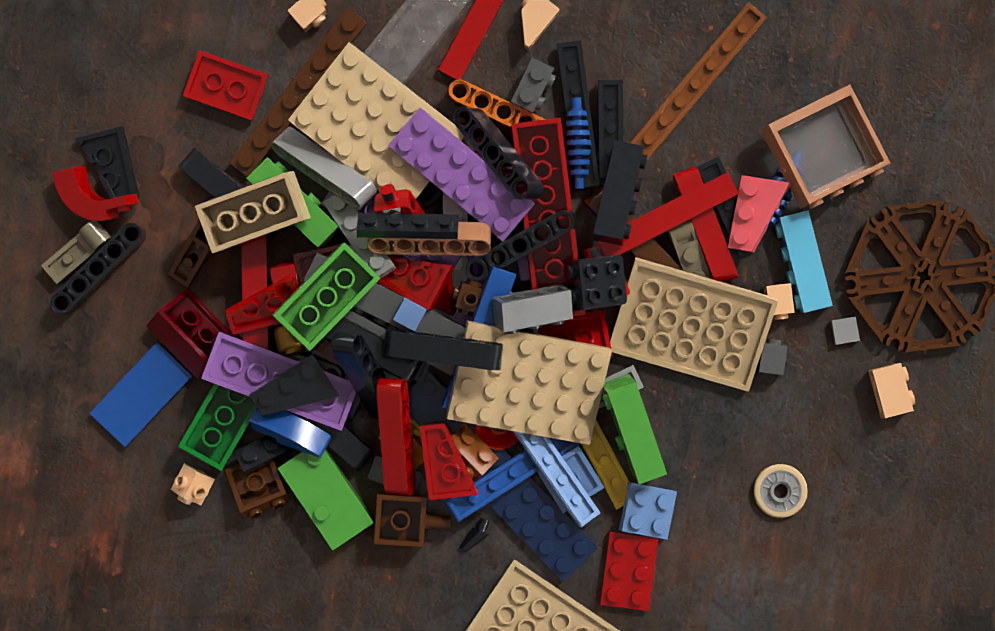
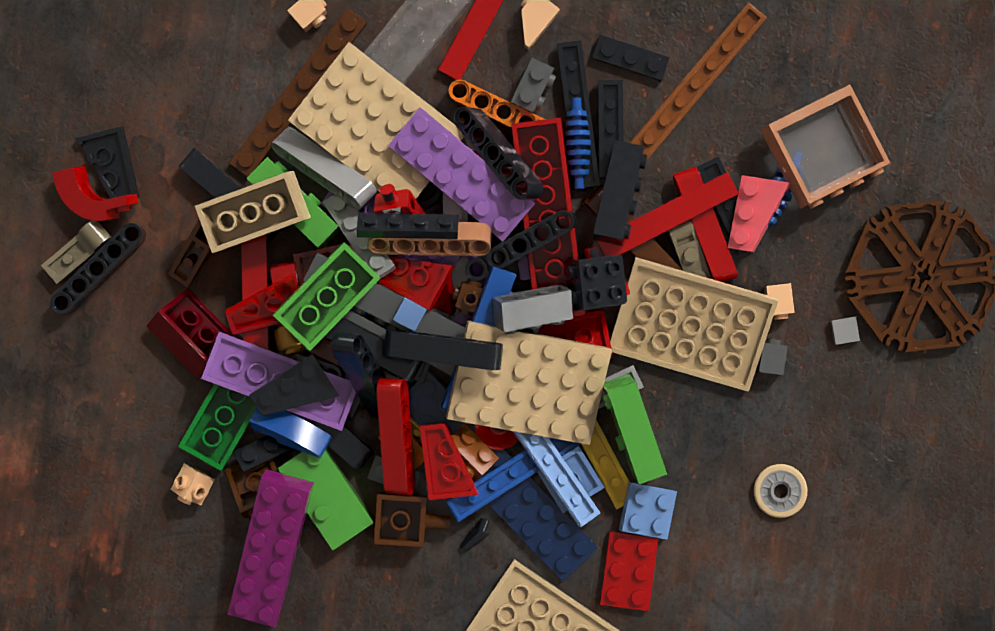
(141, 394): blue tile -> none
(225, 85): red plate -> none
(270, 548): none -> magenta brick
(630, 58): none -> black plate
(803, 261): medium azure brick -> none
(891, 390): light nougat brick -> none

